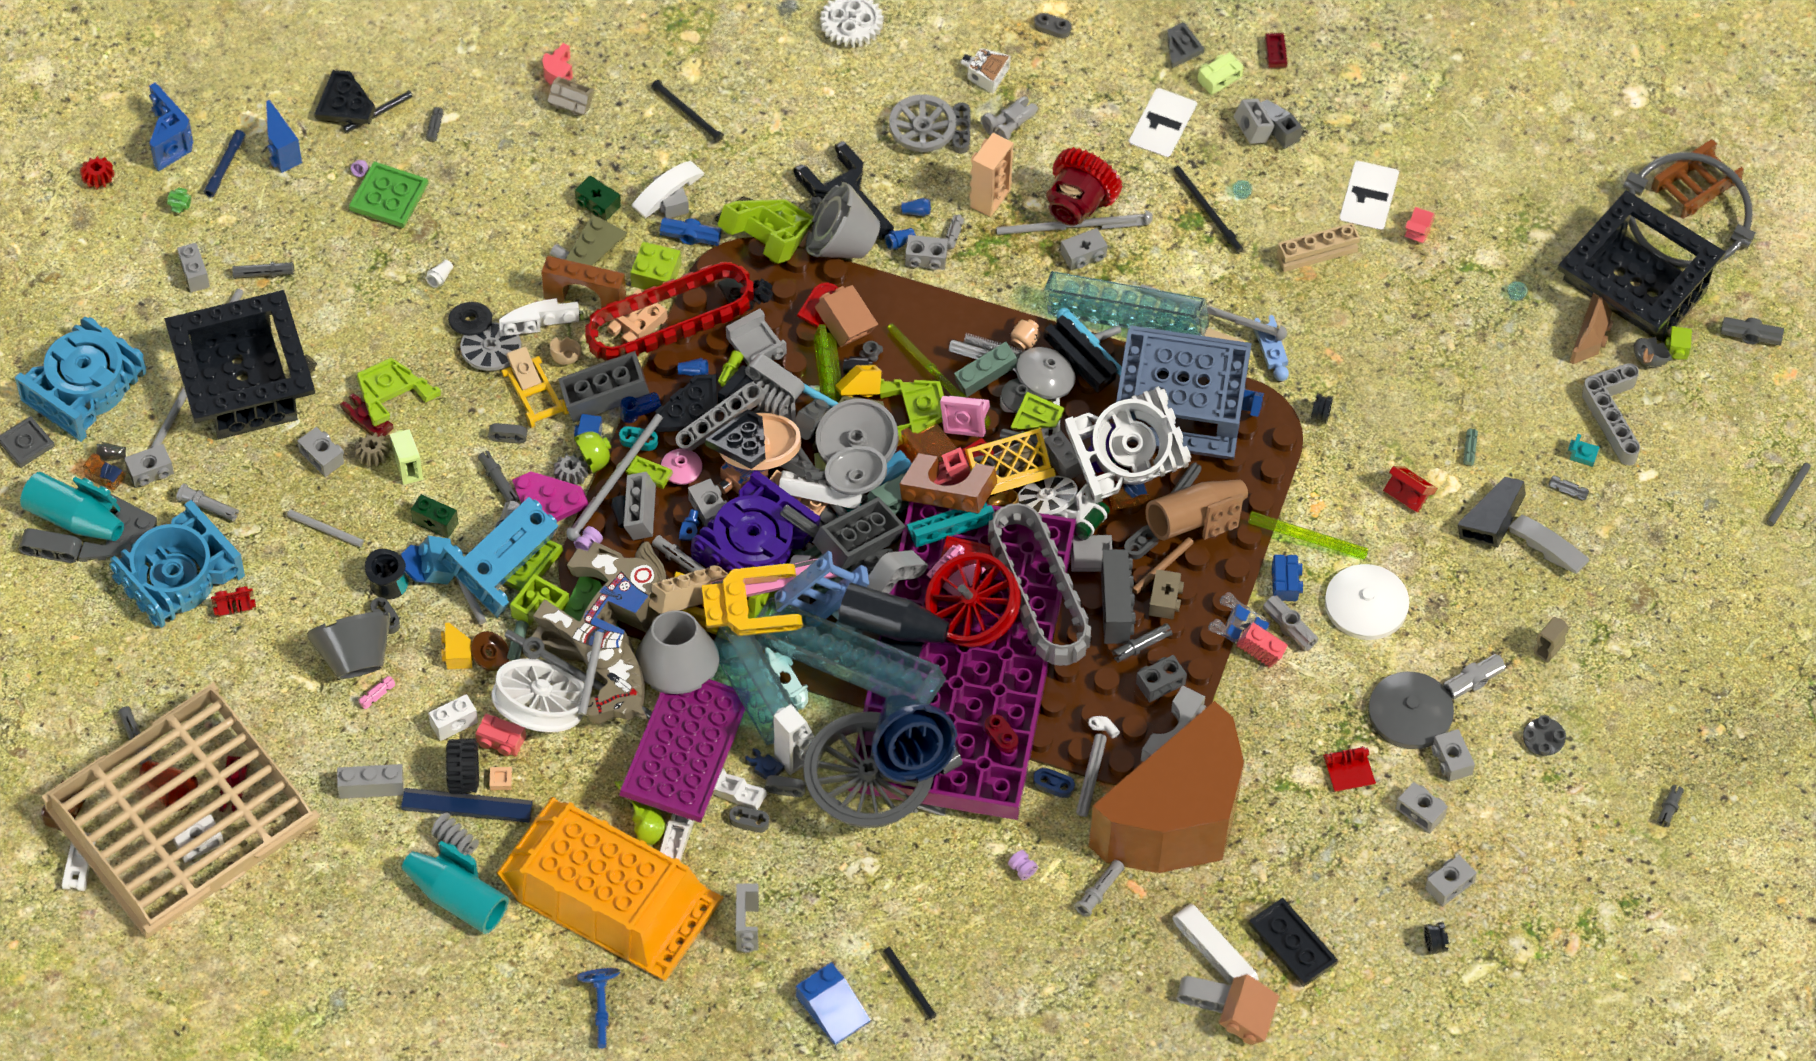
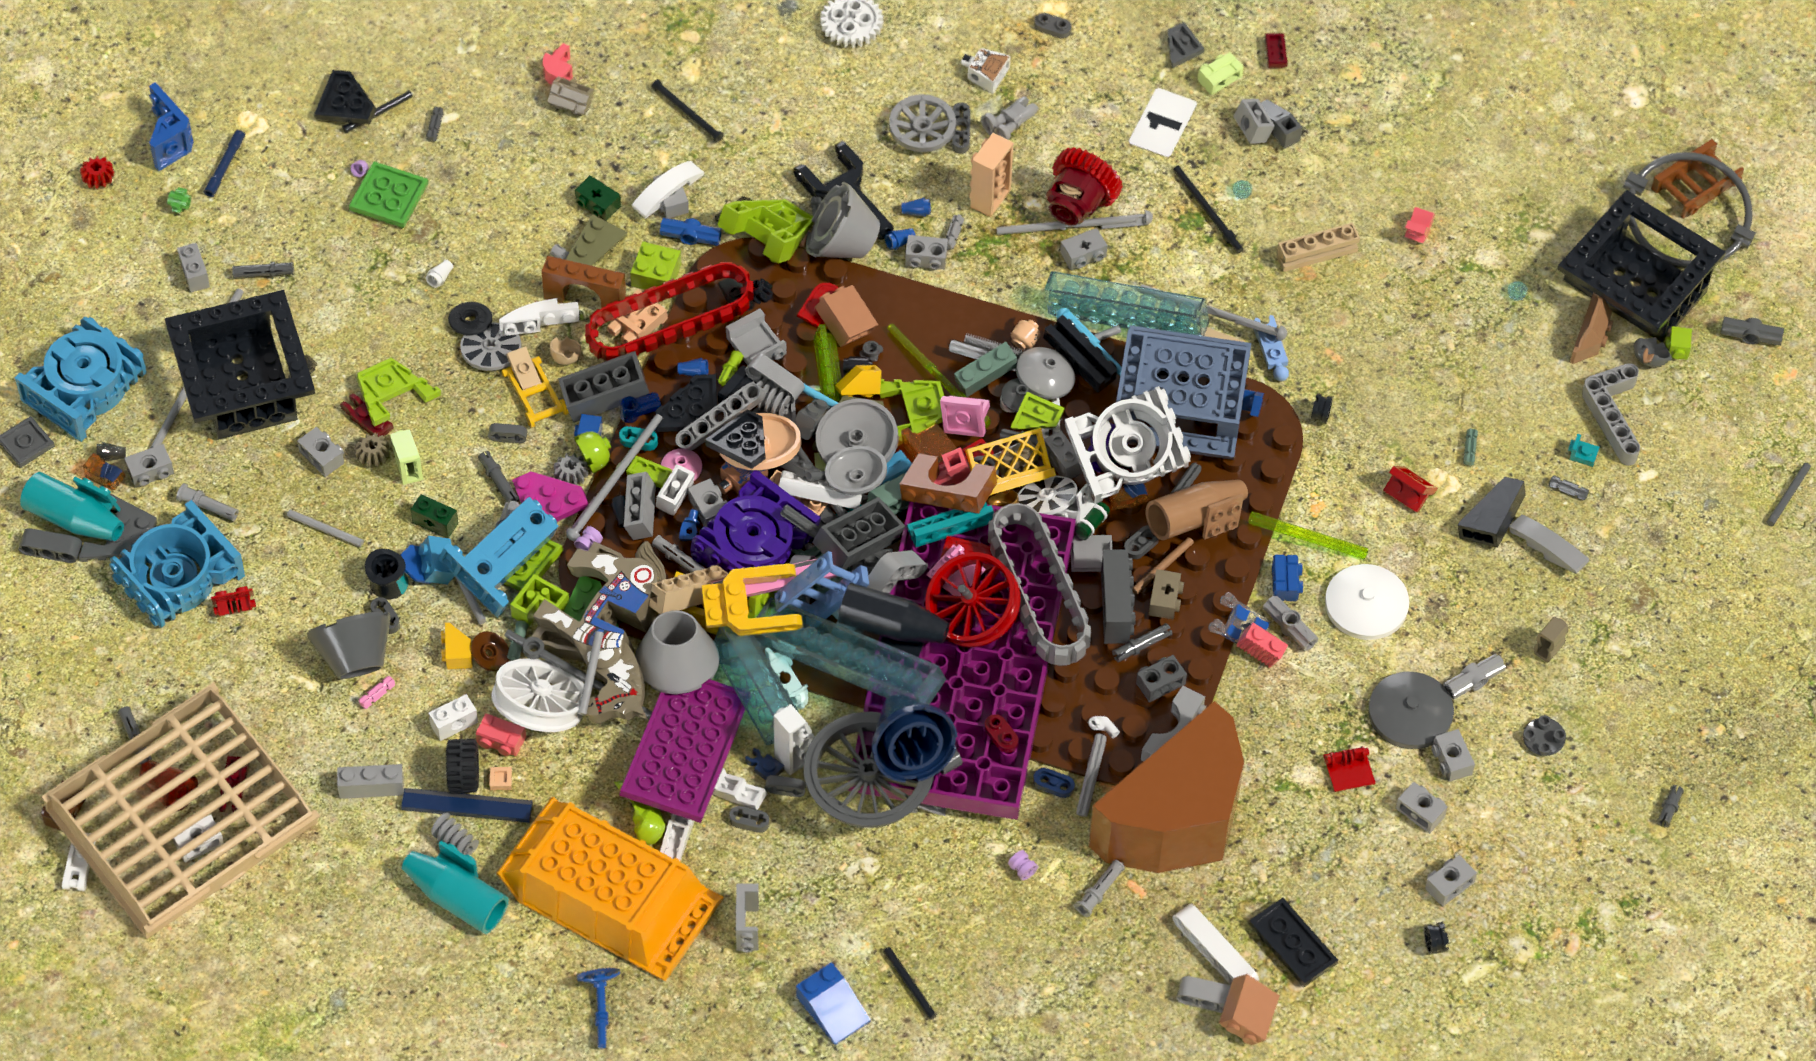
(282, 141): blue slope -> none
(675, 490): none -> white brick
(1369, 195): white sticker -> none

